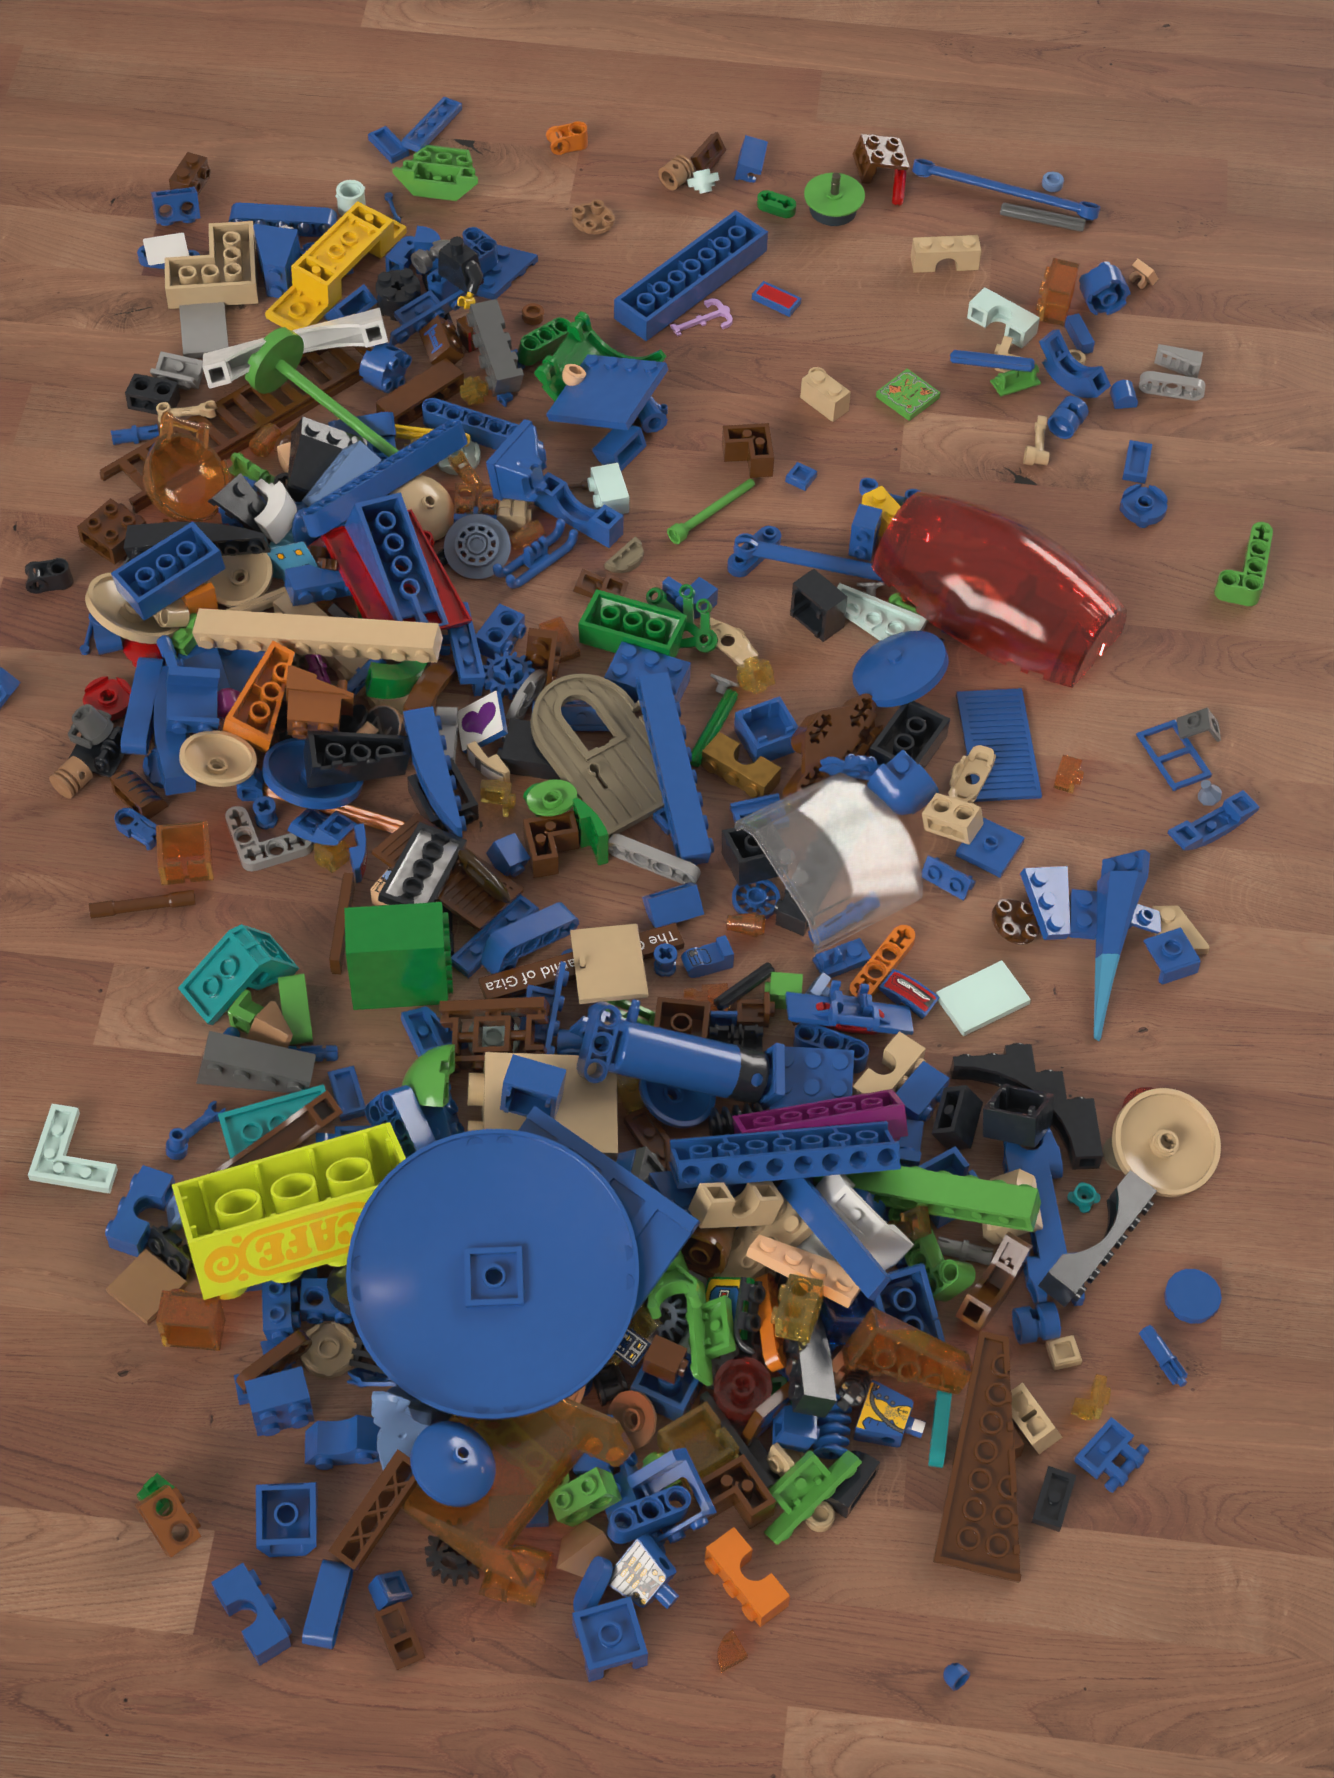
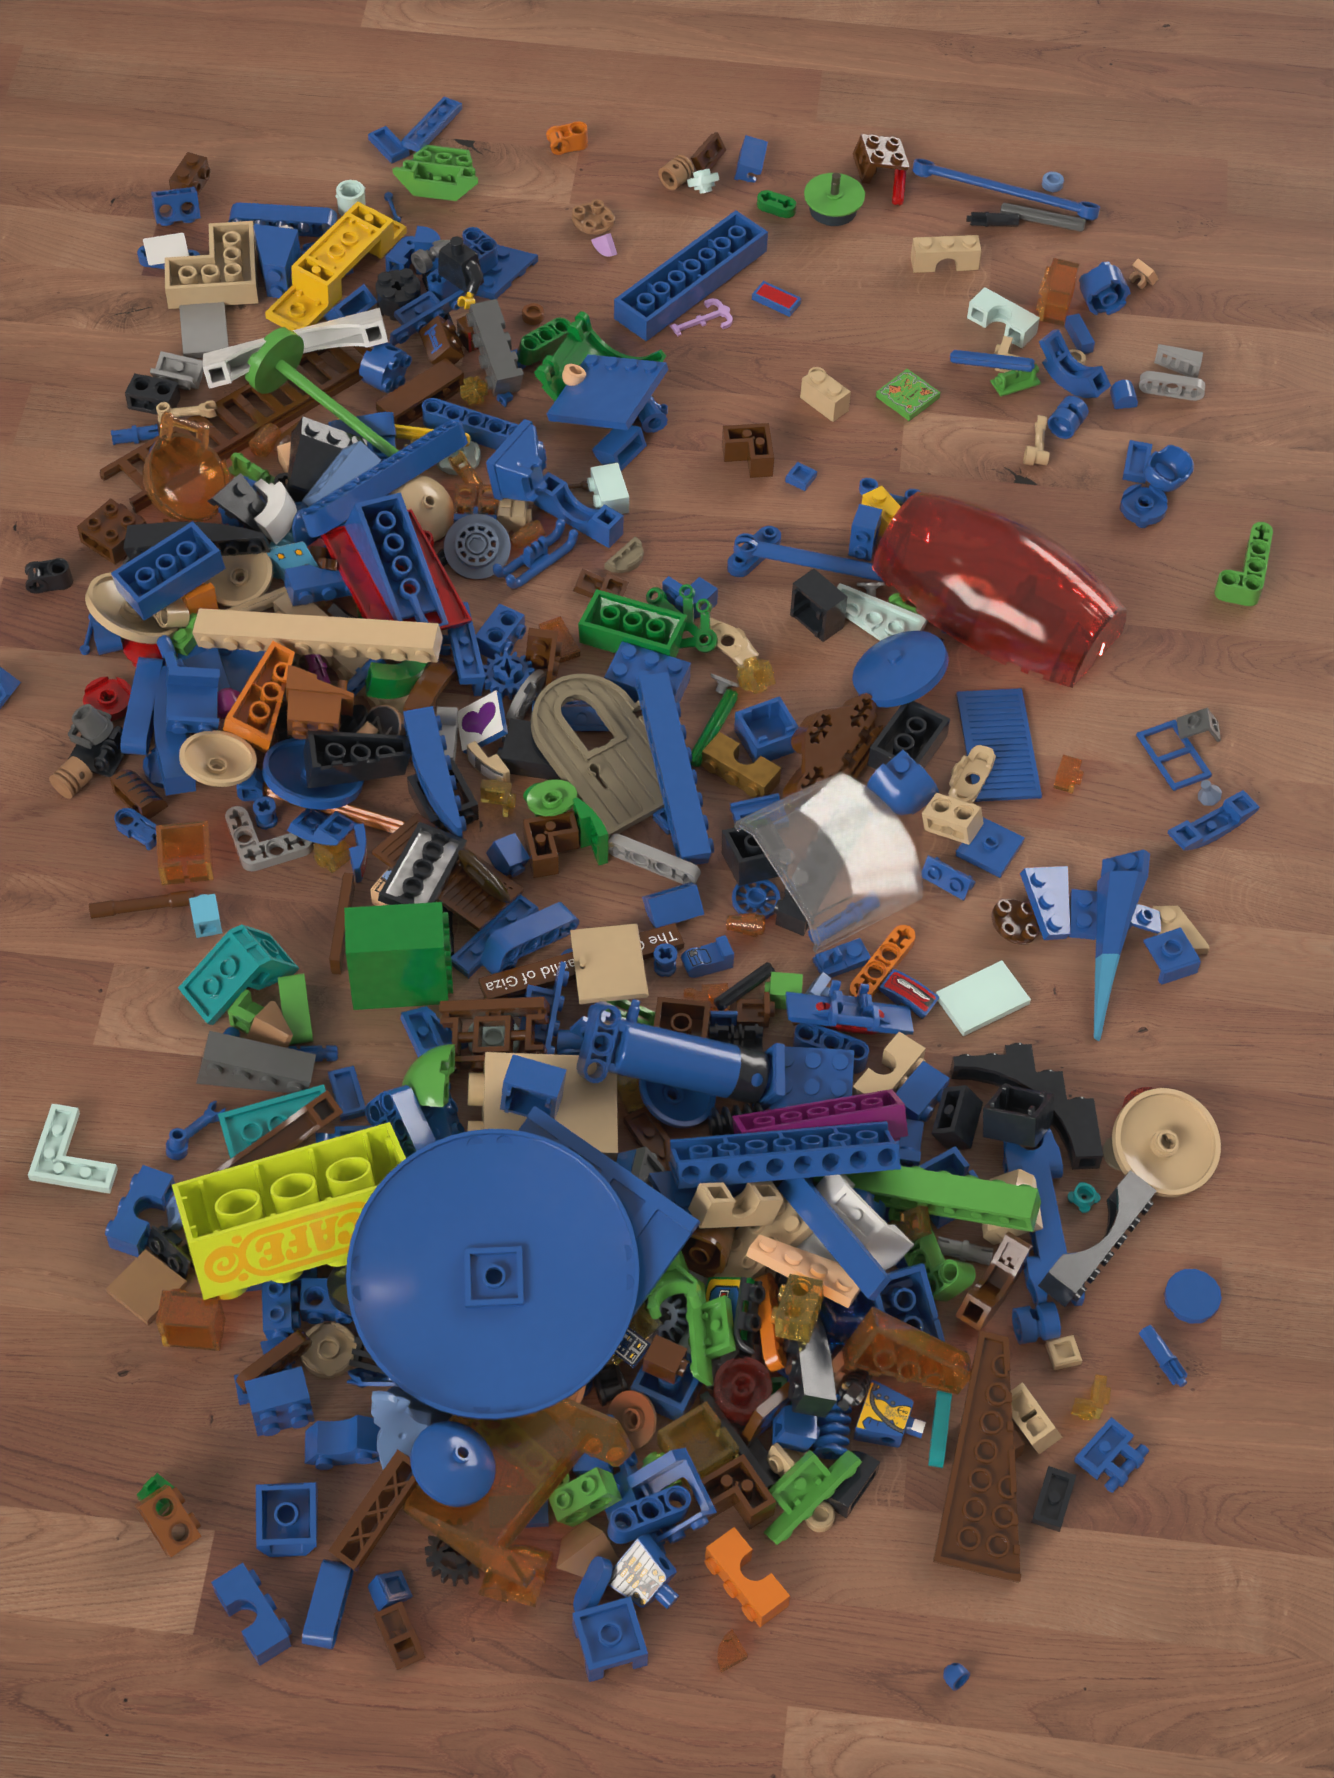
(205, 915): none -> medium azure brick
(605, 245): none -> lavender tile
(679, 531): bright green piece -> none
(853, 766): blue piece -> none
(993, 219): none -> black piece
(1168, 468): none -> blue piece

